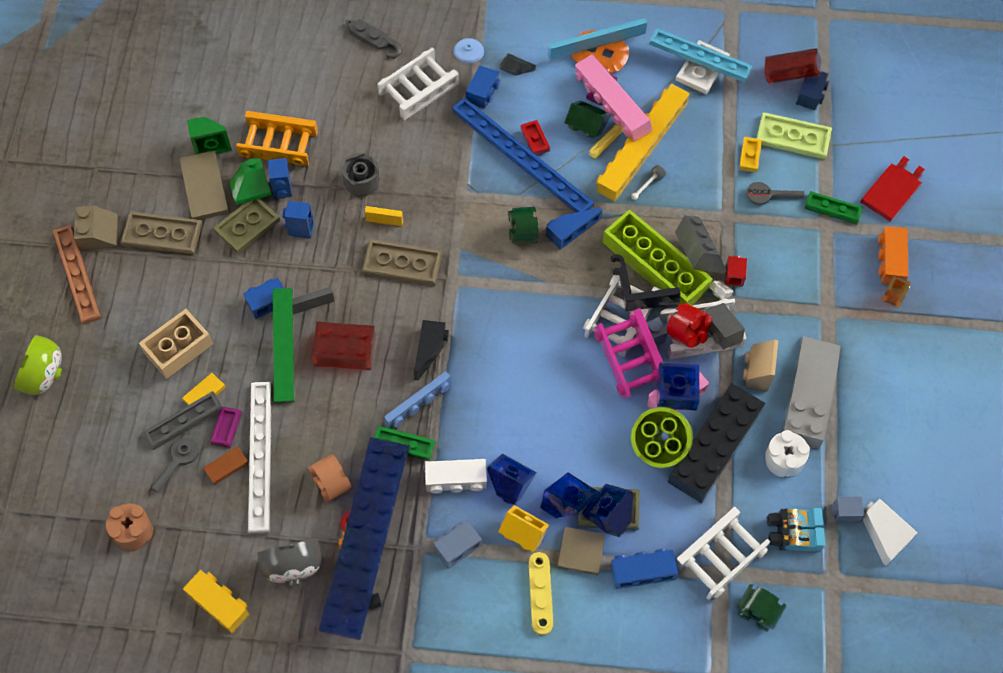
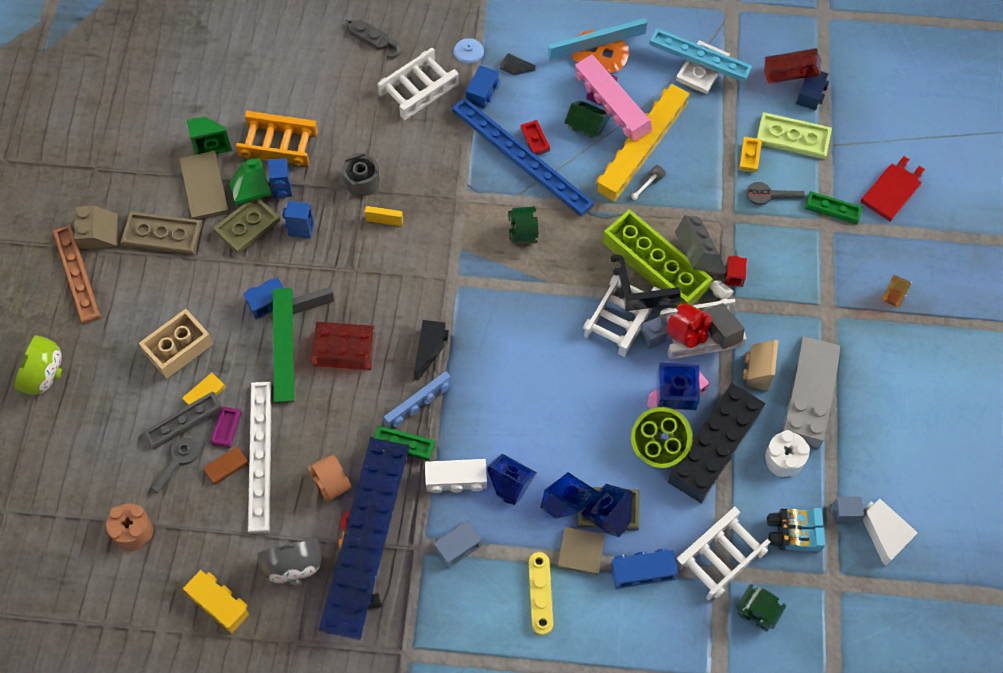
(402, 262): dark tan tile -> none
(523, 528): yellow brick -> none
(570, 226): blue slope -> none
(605, 141): light yellow axle -> none
(643, 339): dark pink fence -> none
(893, 253): orange brick -> none

